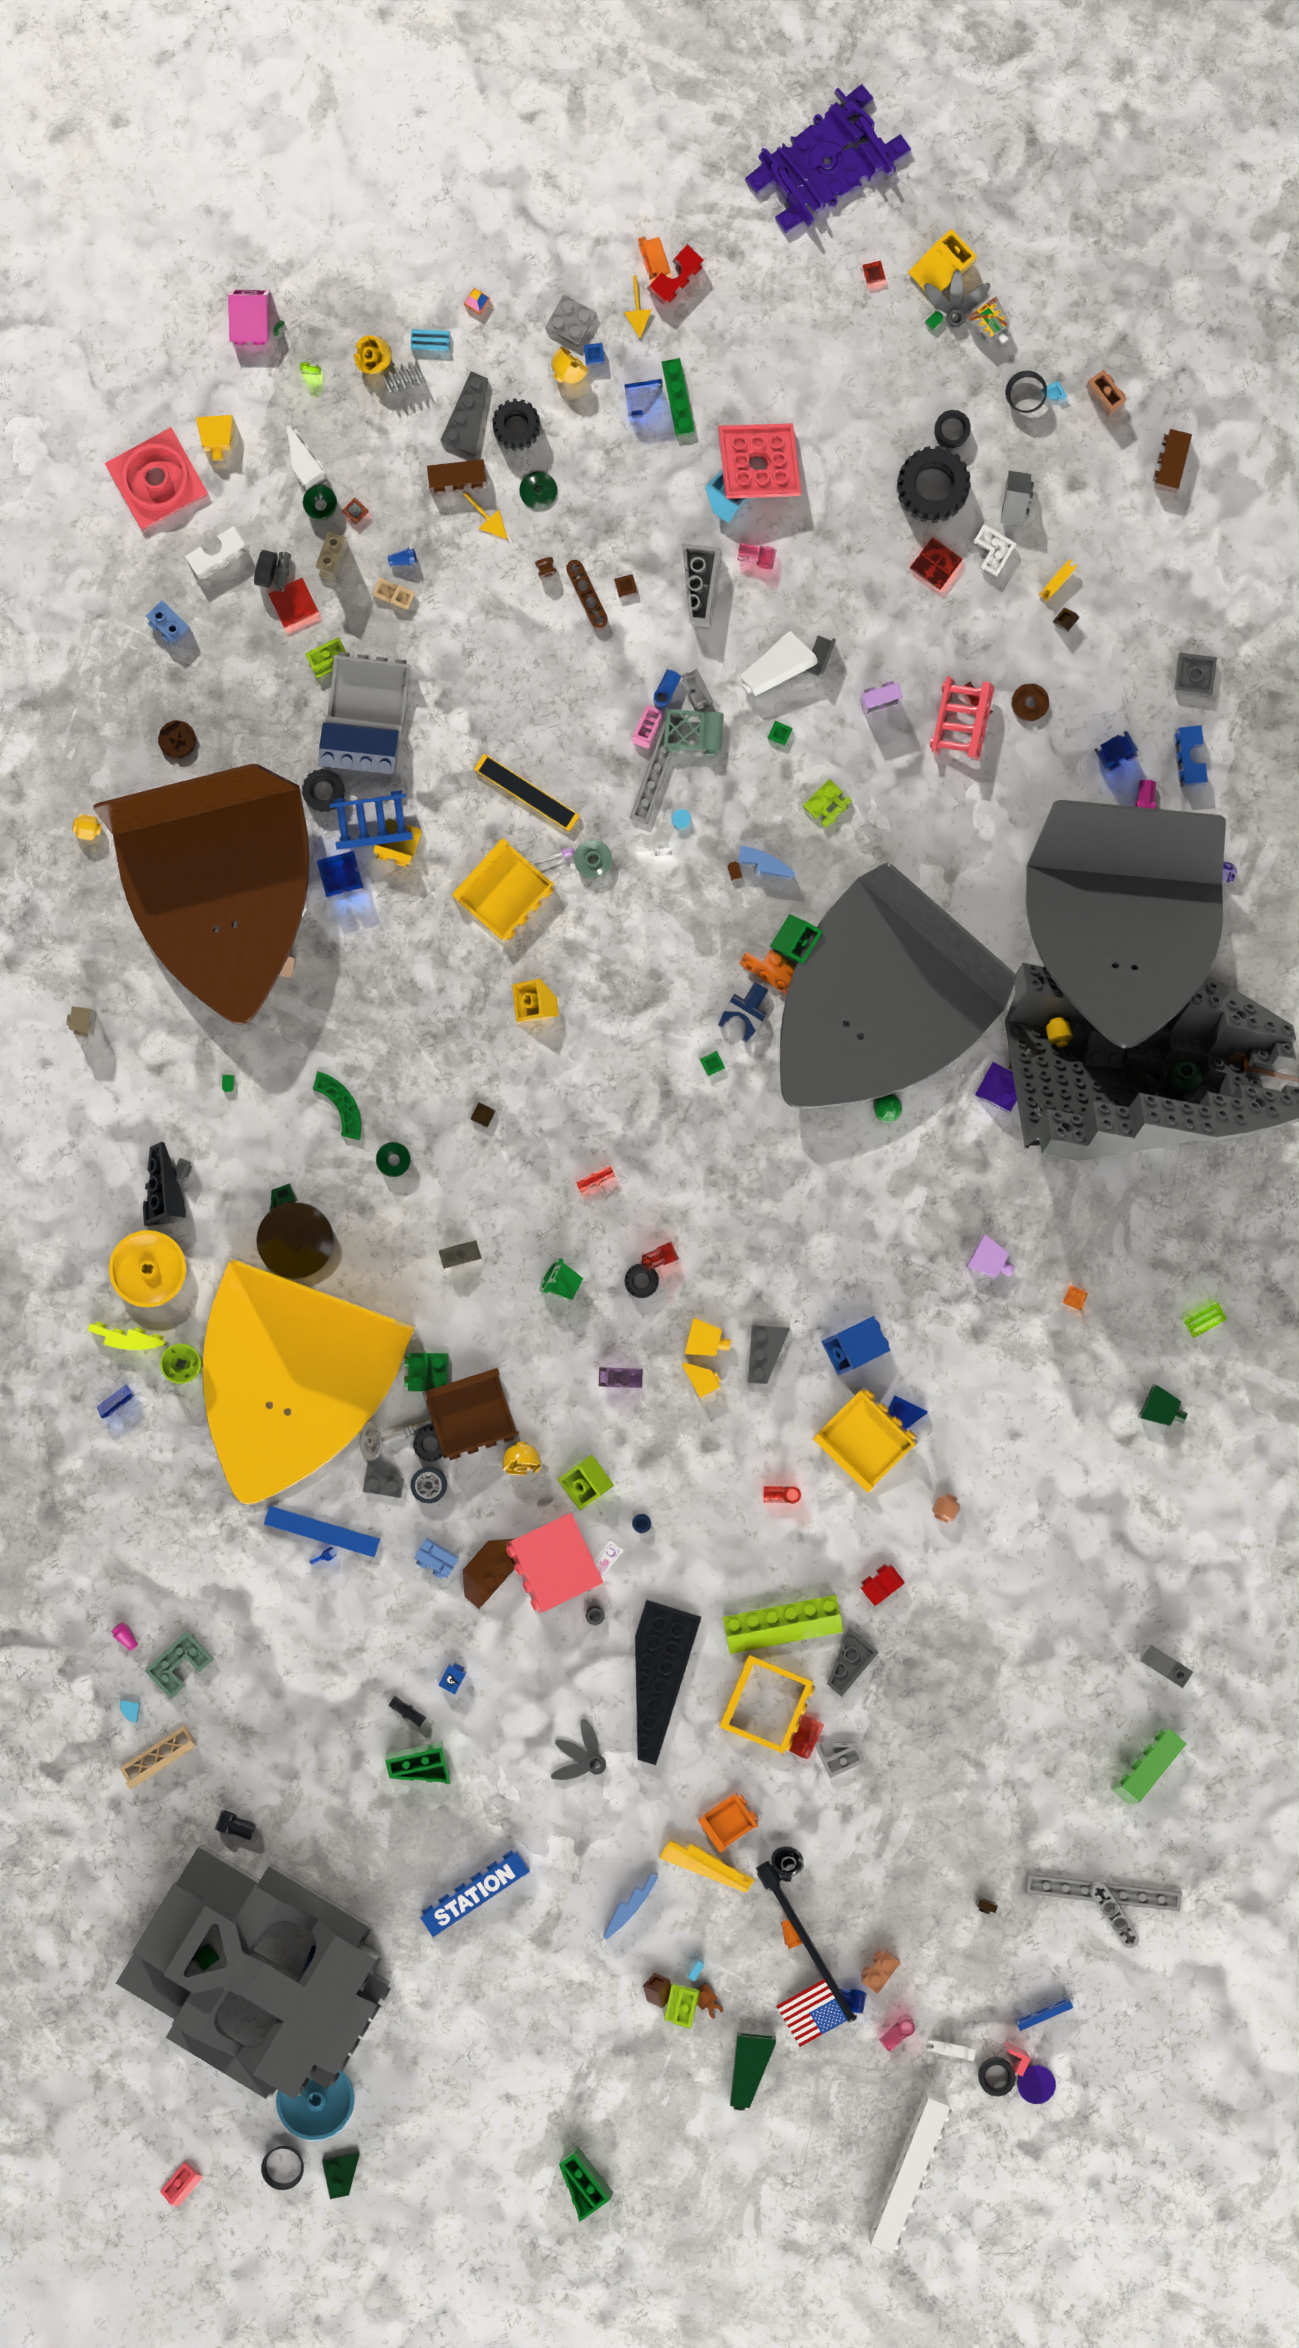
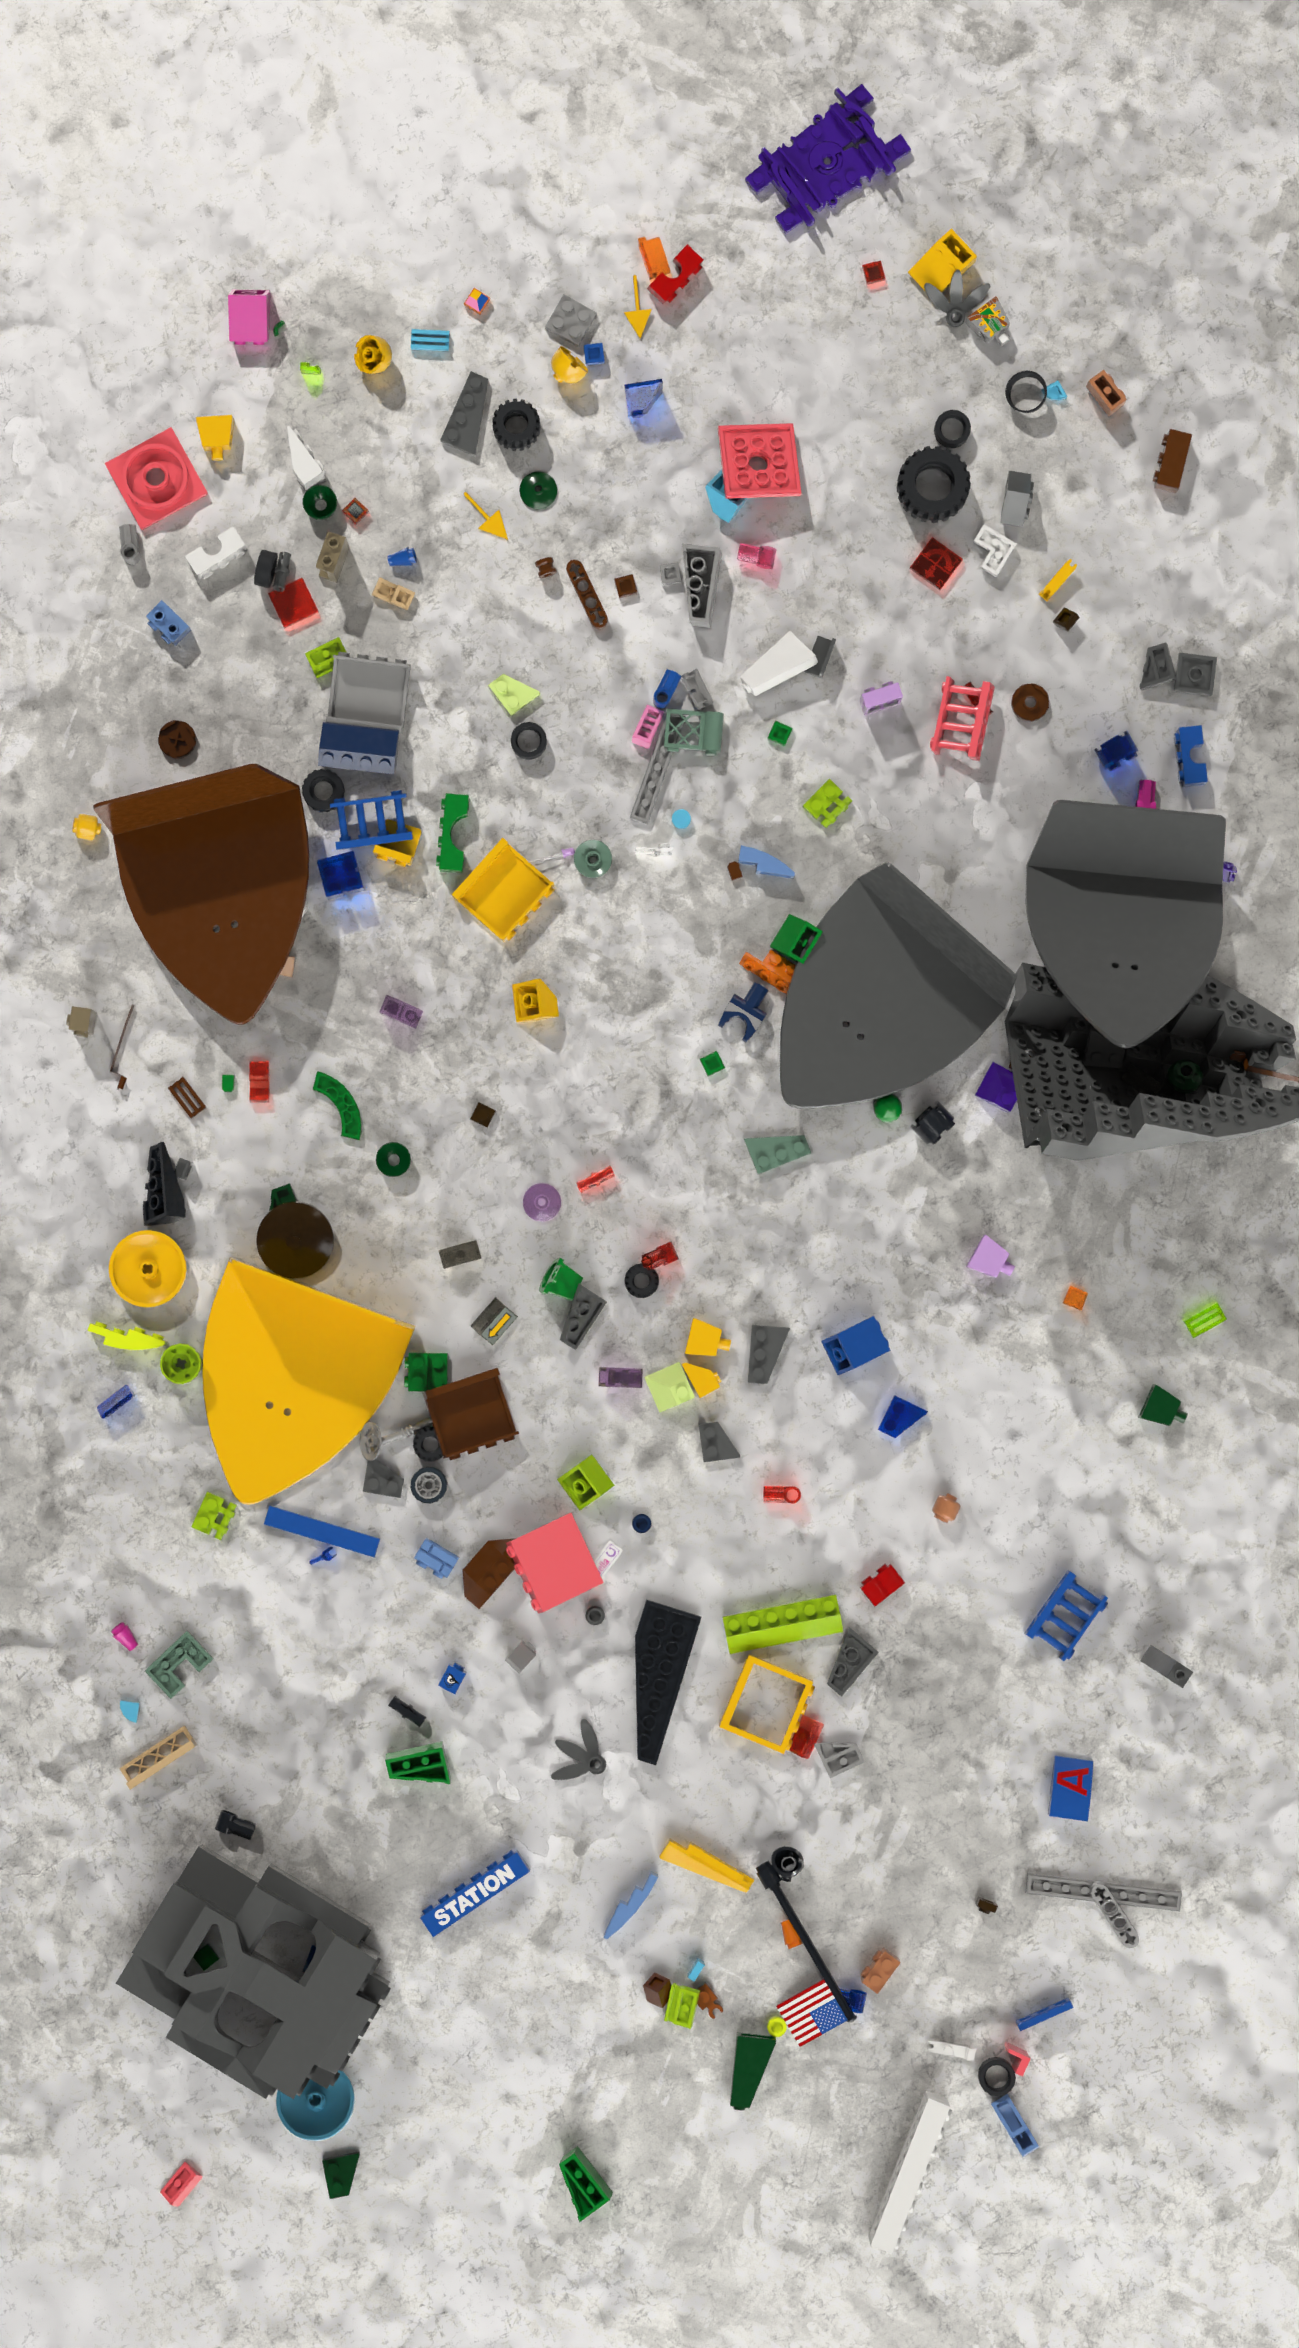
(123, 1079): none -> reddish brown piece
(129, 542): none -> light grey piece
(196, 1110): none -> reddish brown tile
(209, 1512): none -> lime plate
(259, 1082): none -> clear red slope
(276, 2185): black tyre -> none
(401, 1011): none -> clear purple slope
(402, 376): light grey piece -> none
(455, 809): none -> green arch
(456, 476): reddish brown brick -> none
(494, 1321): none -> panel
(512, 693): none -> yellowish green wing
(521, 1459): yellow cylinder -> none
(521, 1656): none -> light grey slope
(526, 792): black tile -> none
(528, 726): none -> black tyre
(544, 1212): none -> clear purple dish
(581, 1316): none -> dark grey wing
(669, 1387): none -> yellowish green slope
(670, 573): none -> light grey tile
(678, 397): green plate -> none
(716, 1443): none -> dark grey wing
(728, 1821): orange panel -> none
(776, 1151): none -> sand green wing
(776, 2026): none -> neon yellow tile
(865, 1439): yellow panel -> none
(896, 2034): clear pink piece -> none
(933, 1123): none -> black brick
(934, 320): green piece -> none
(1015, 2125): none -> medium blue slope
(1036, 2084): dark purple tile -> none
(1057, 1598): none -> blue fence
(1059, 1032): yellow head -> none
(1071, 1788): none -> blue slope
(1149, 1766): bright green wedge -> none
(1158, 667): none -> dark grey wing

